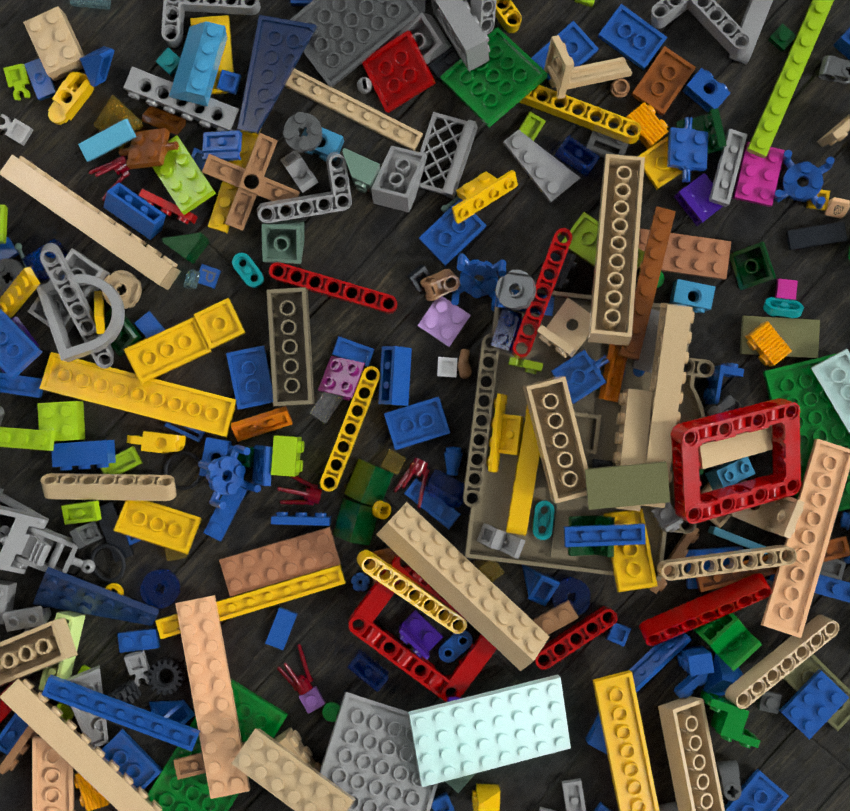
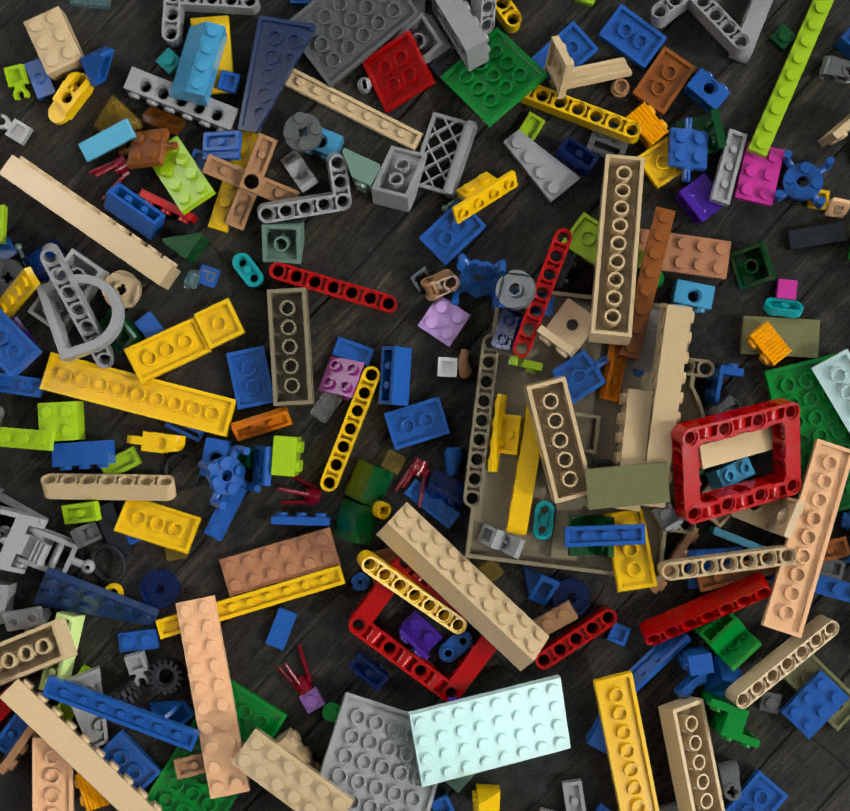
(99, 312): yellow tile -> none

